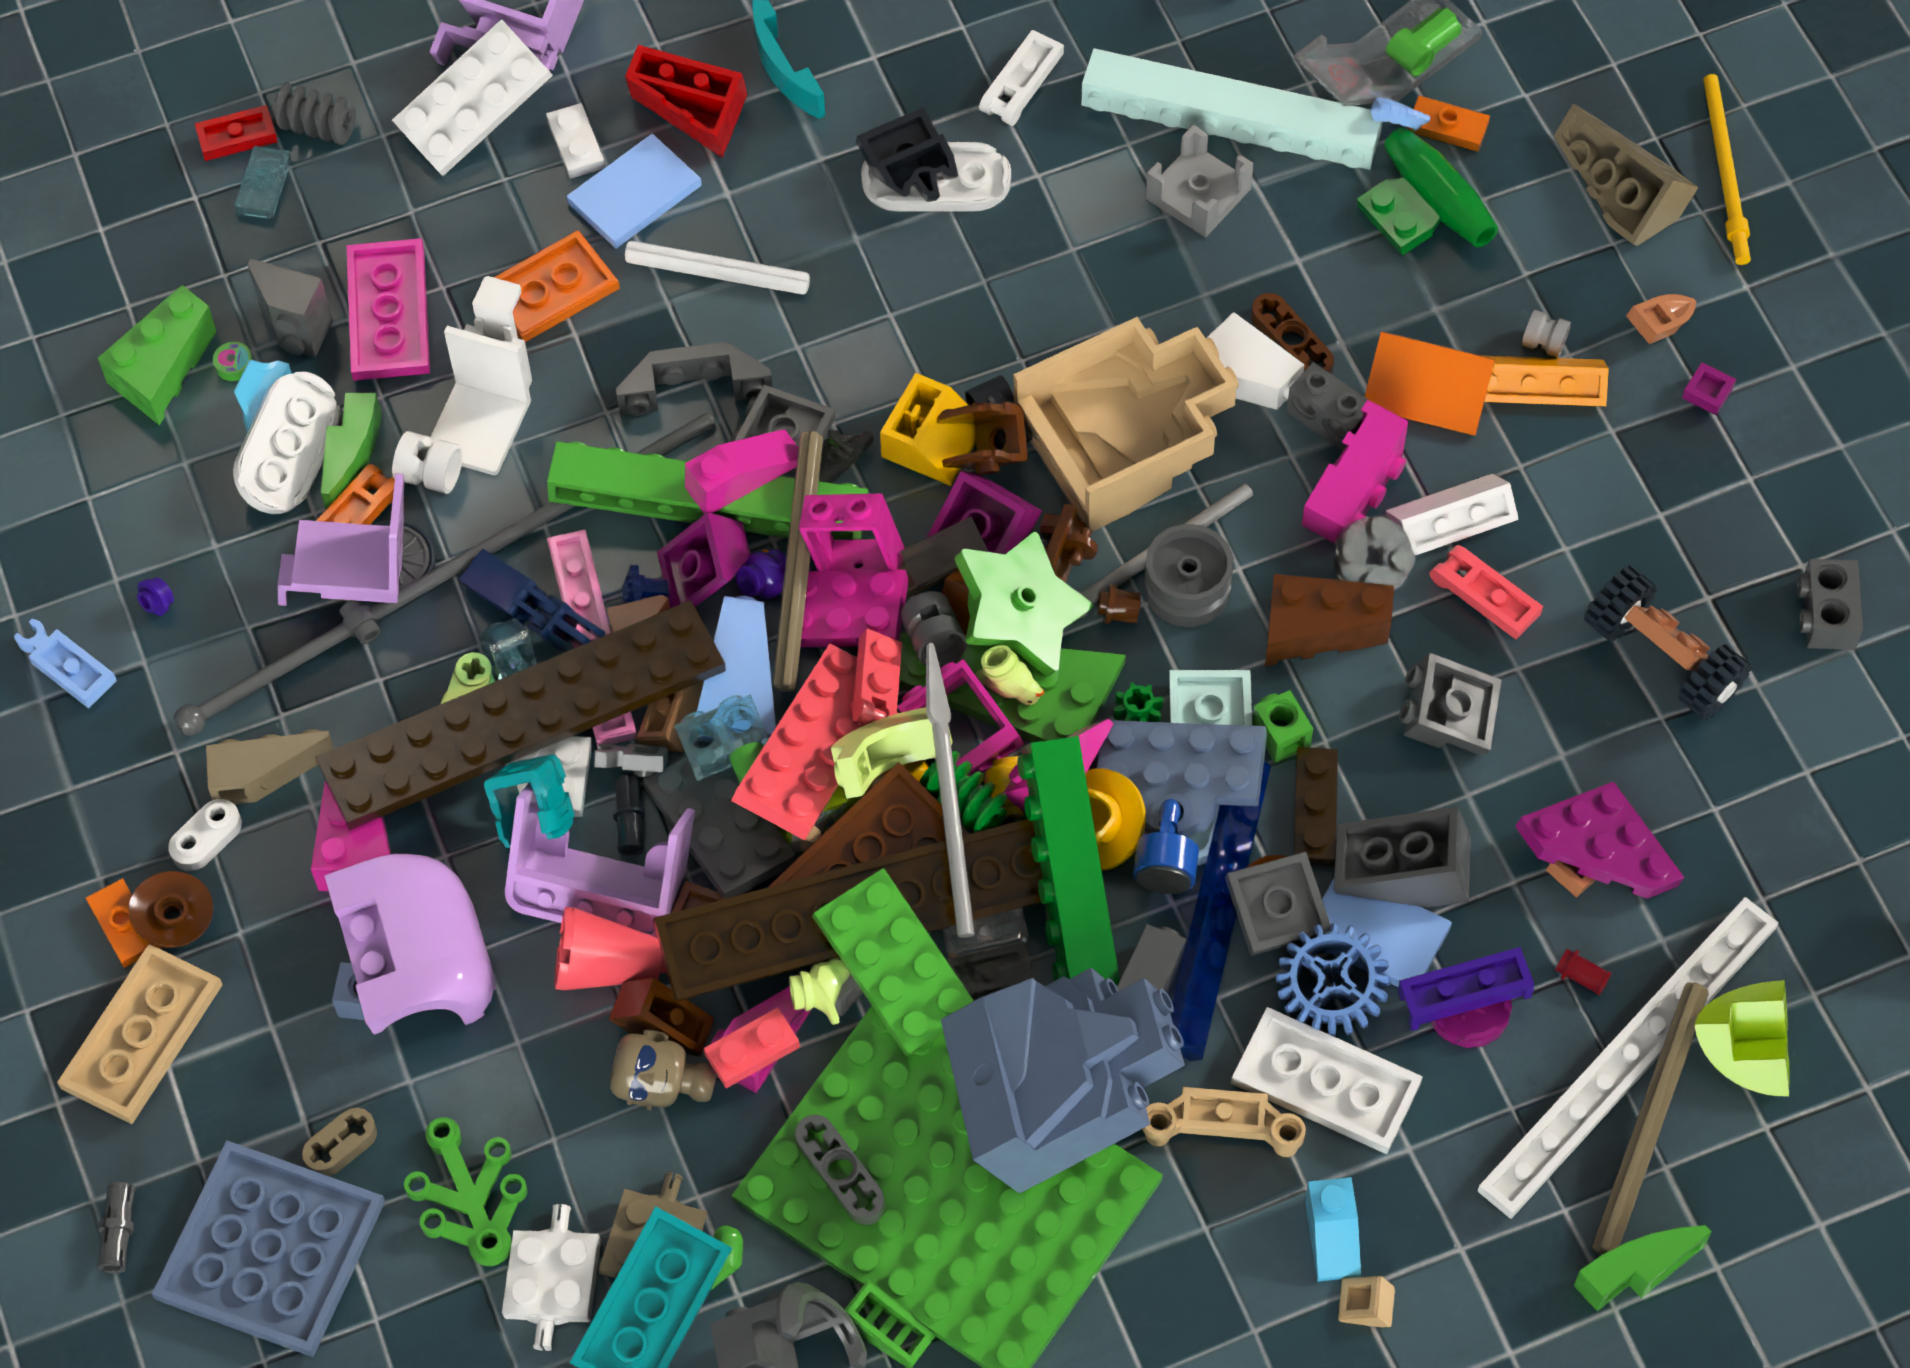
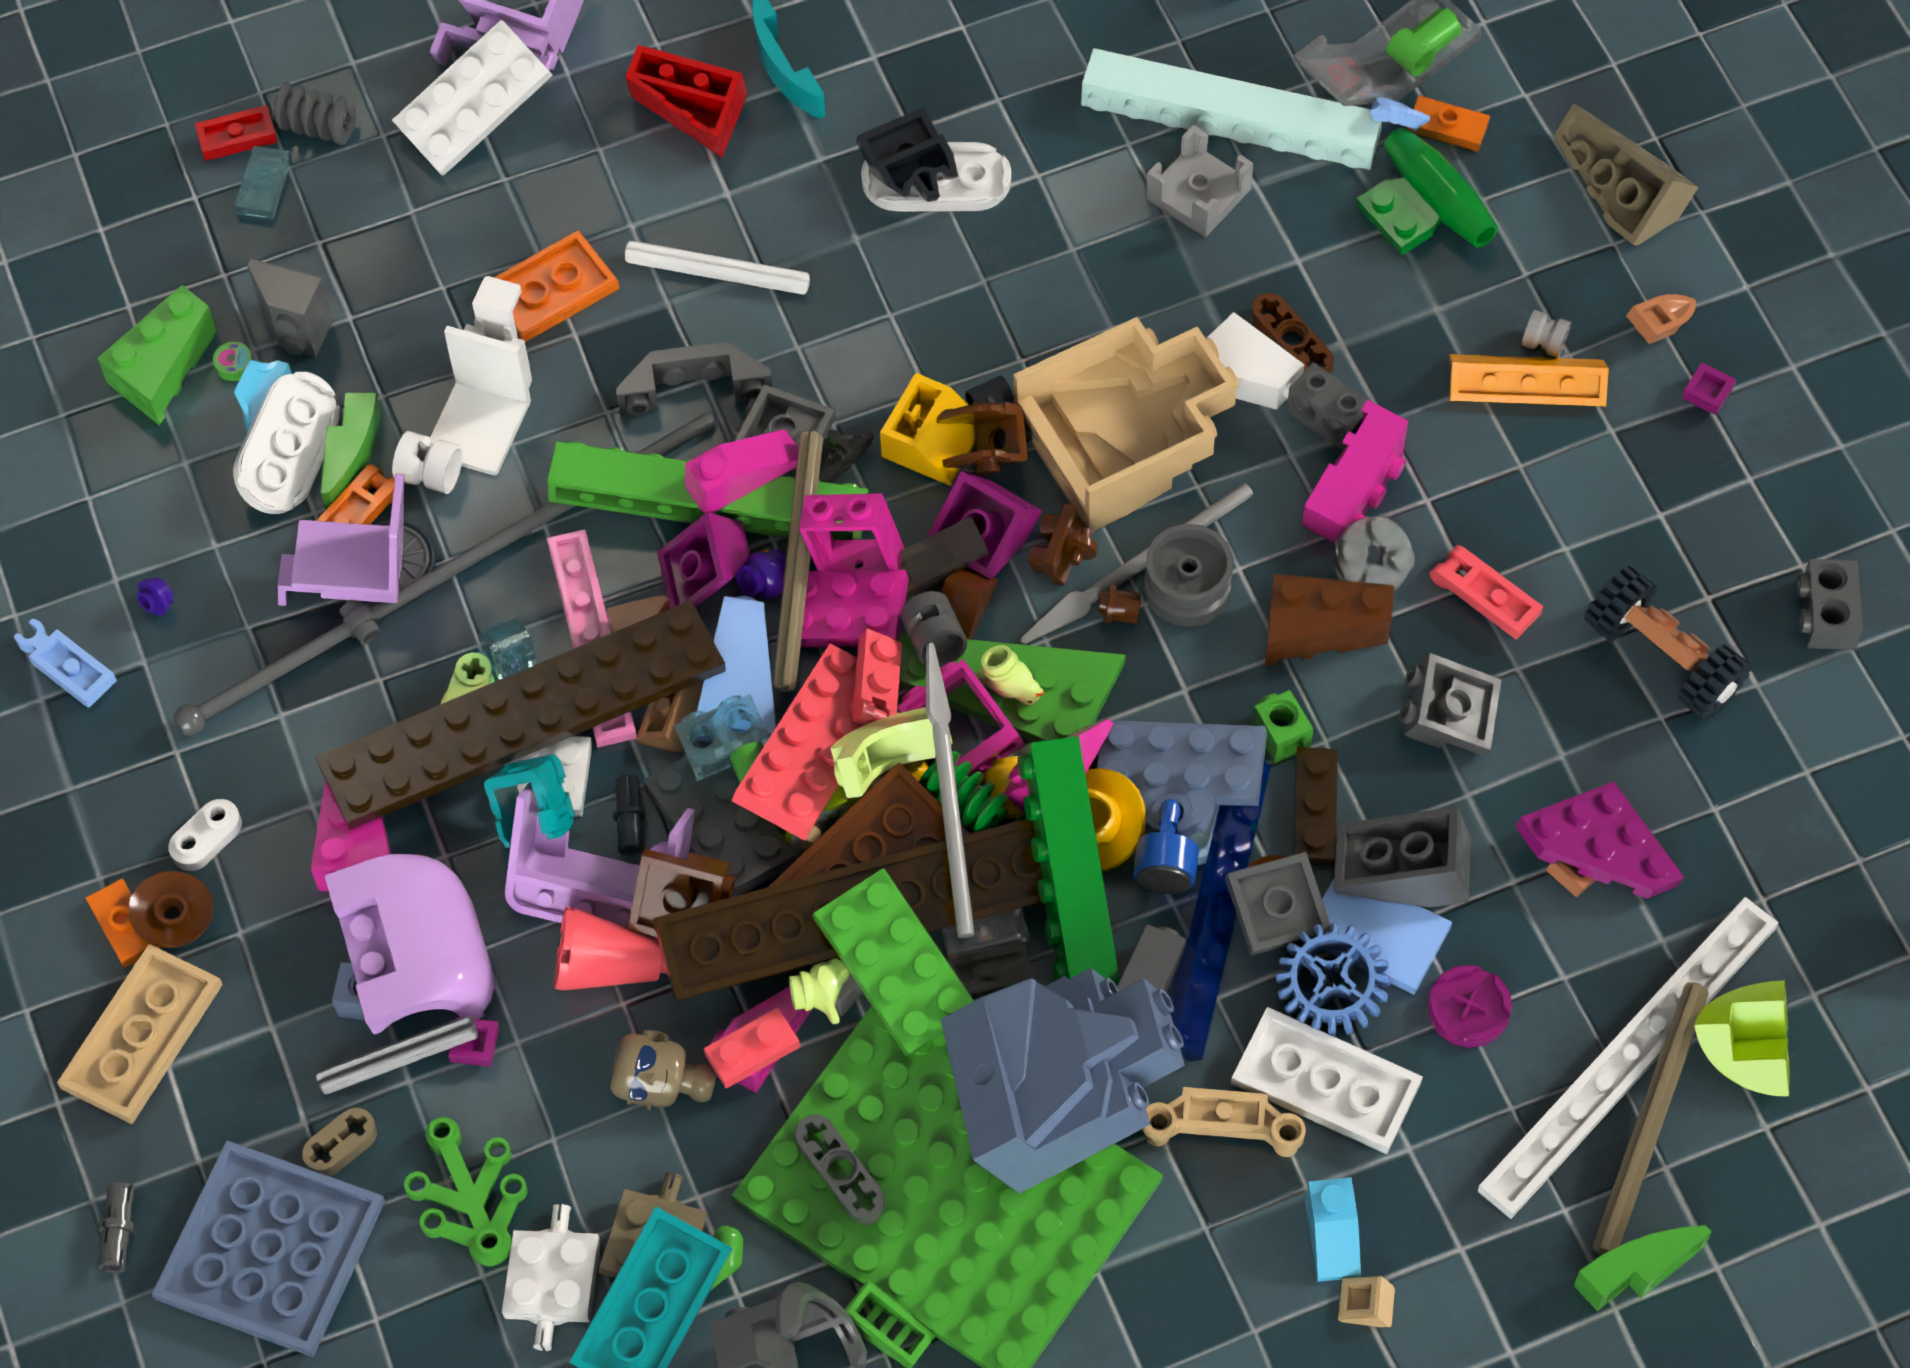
(259, 766): dark tan slope -> none
(387, 309): dark pink plate -> none
(397, 1054): none -> axle
(480, 1050): none -> magenta plate
(520, 596): dark blue arm -> none
(575, 141): white plate -> none
(634, 191): light blue tile -> none
(638, 587): clear blue brick -> none
(641, 759): dark grey plate -> none
(652, 1006): reddish brown slope -> none
(676, 884): none -> reddish brown plate
(1019, 602): plate -> none
(1022, 77): white plate -> none
(1138, 697): green gear -> none
(1210, 697): light aqua plate -> none
(1429, 382): orange tile -> none
(1456, 513): white panel -> none
(1466, 987): dark purple container -> none
(1582, 971): dark red pin -> none
(1736, 226): yellow bar -> none

